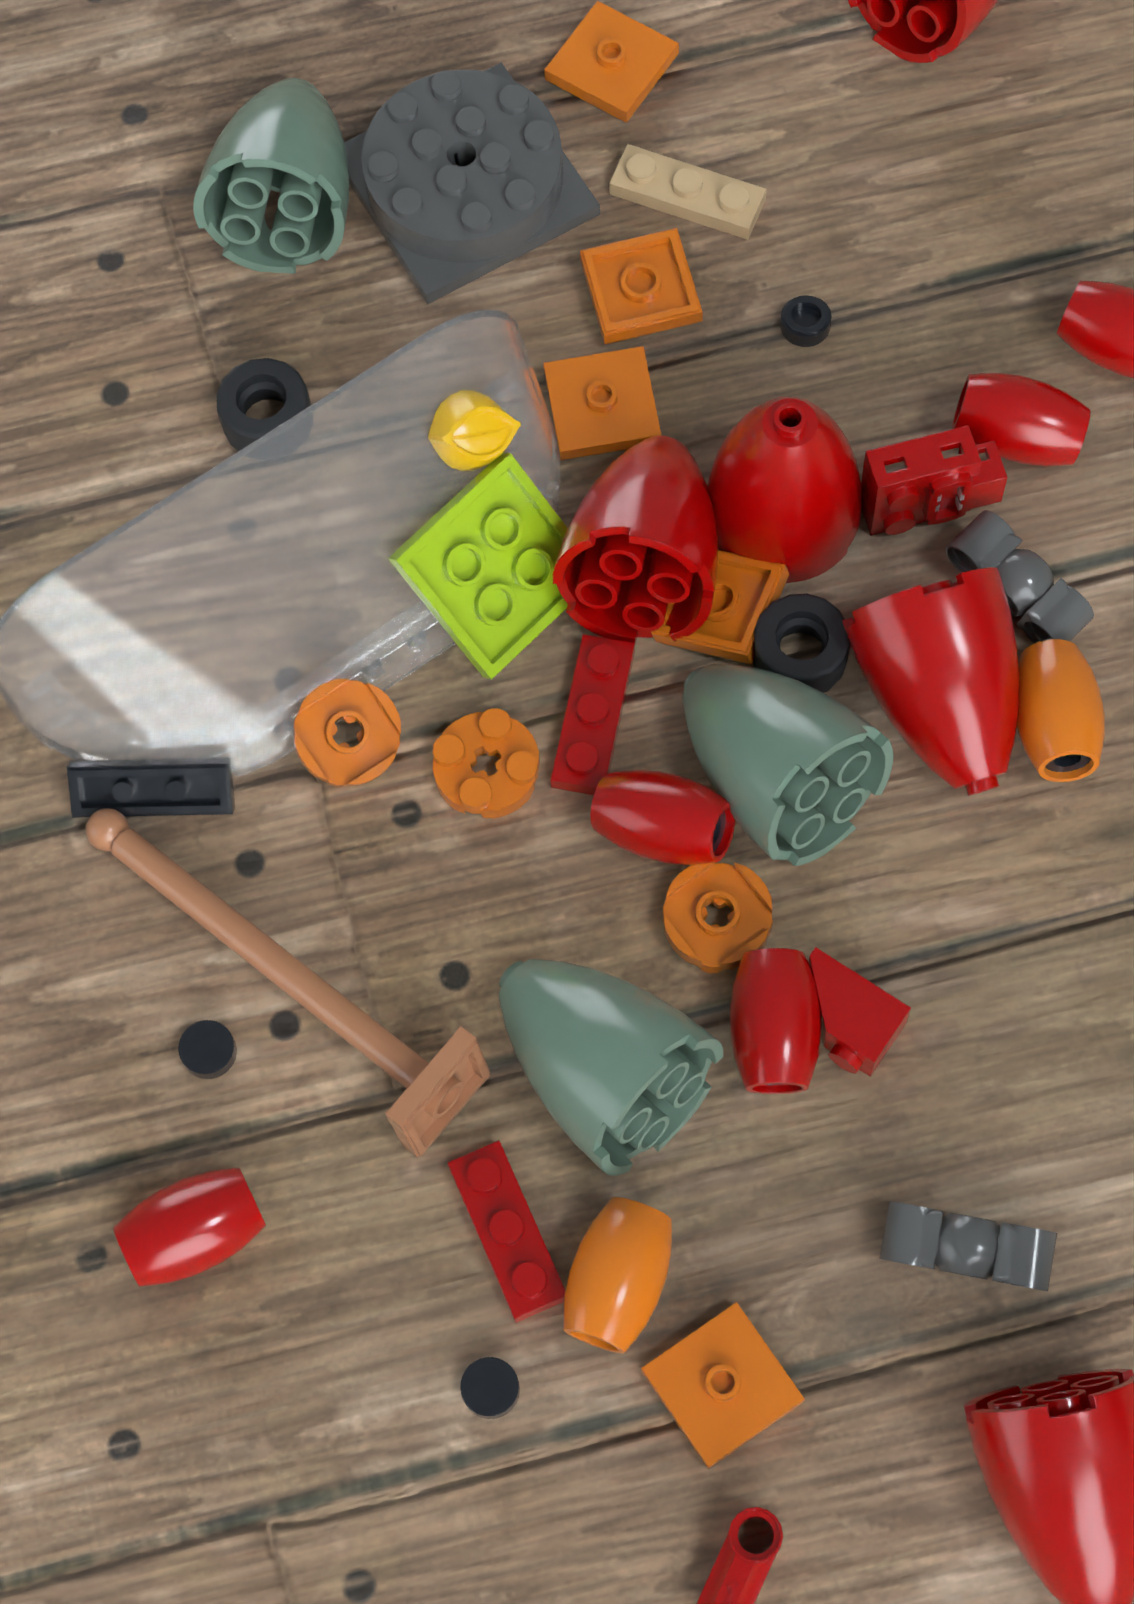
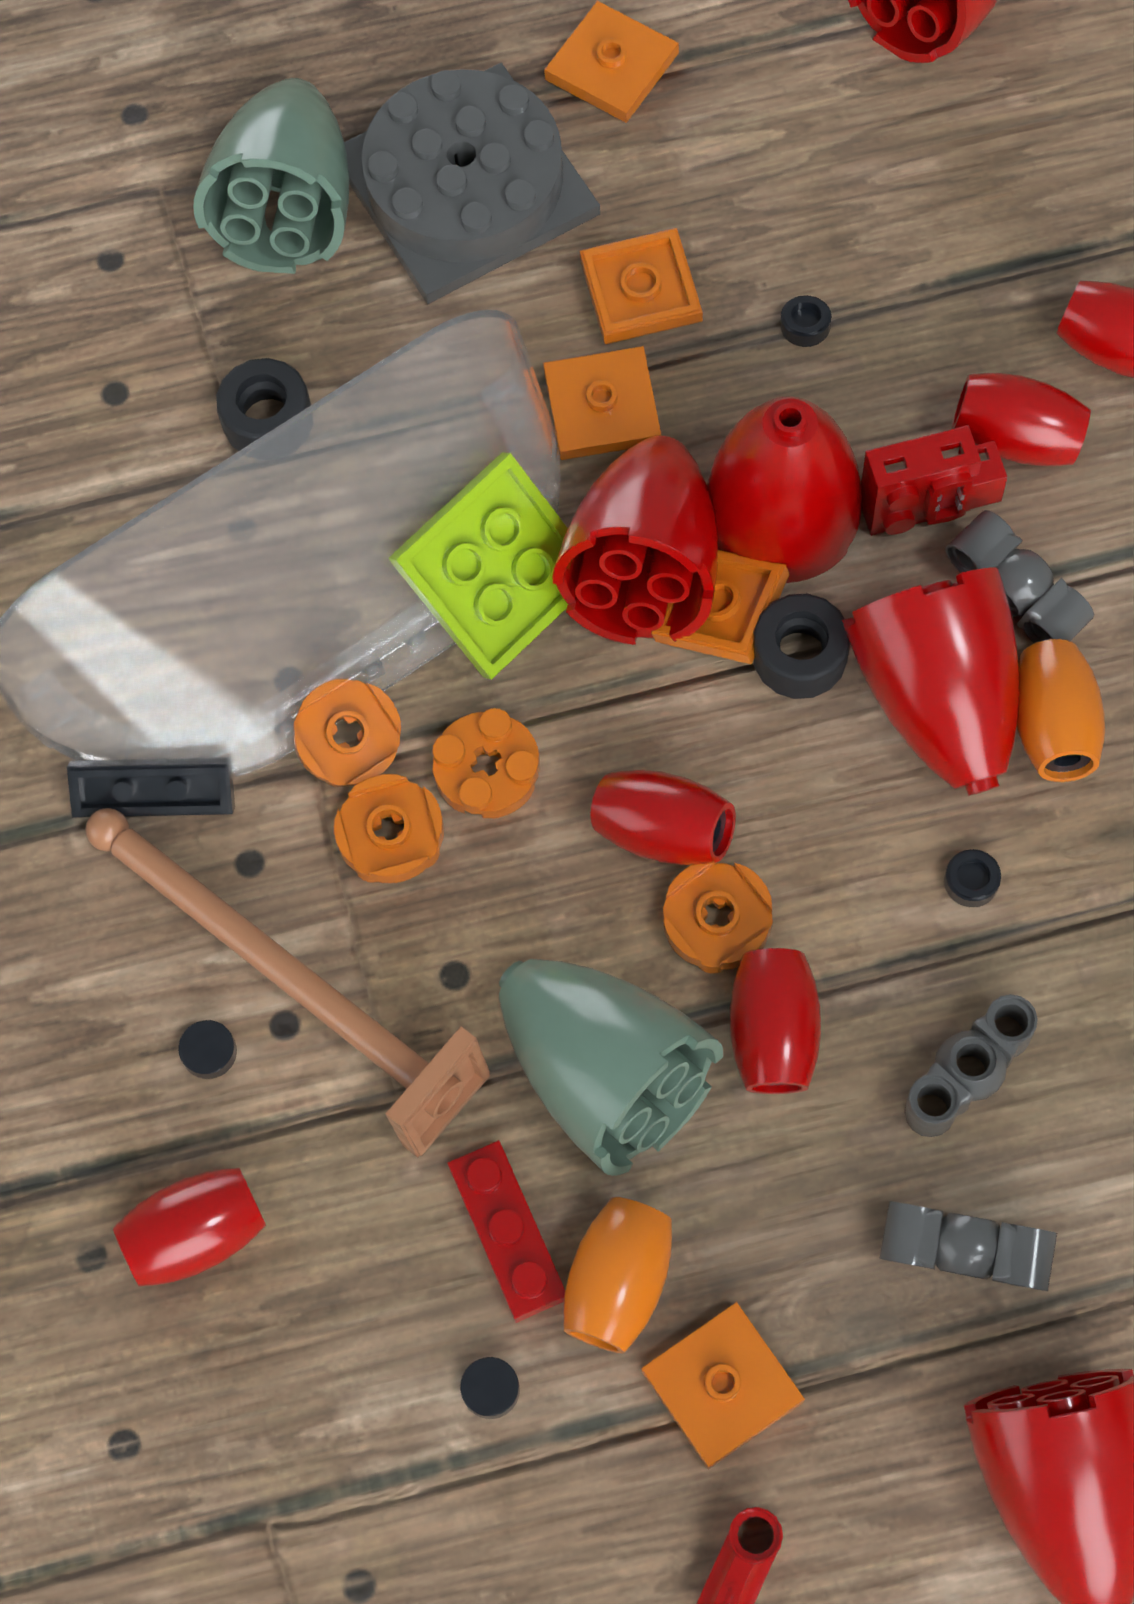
(394, 859): none -> orange plate
(471, 430): yellow hat -> none
(592, 714): red plate -> none
(687, 191): tan plate -> none
(784, 757): sand green cylinder -> none
(856, 1015): red slope -> none
(972, 878): none -> black tile
(985, 1044): none -> dark grey piece

